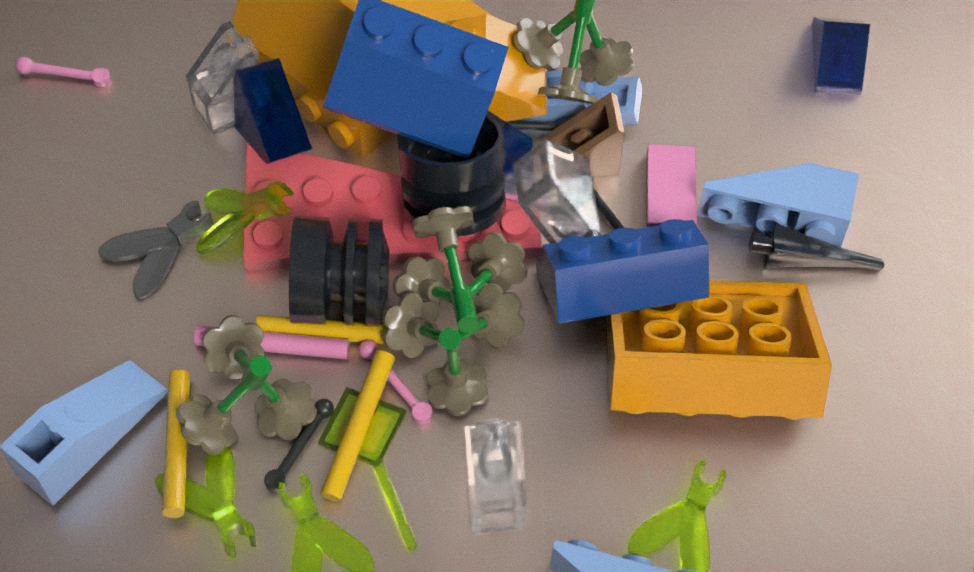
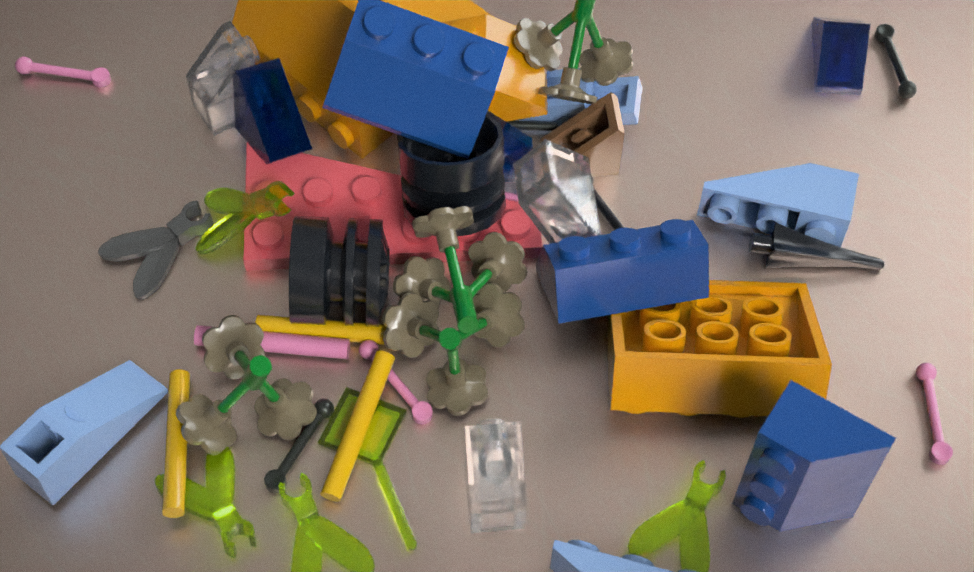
(670, 184): bright pink tile -> none
(809, 463): none -> blue slope
(884, 34): none -> pearl dark grey hinge
(940, 451): none -> bright pink hinge

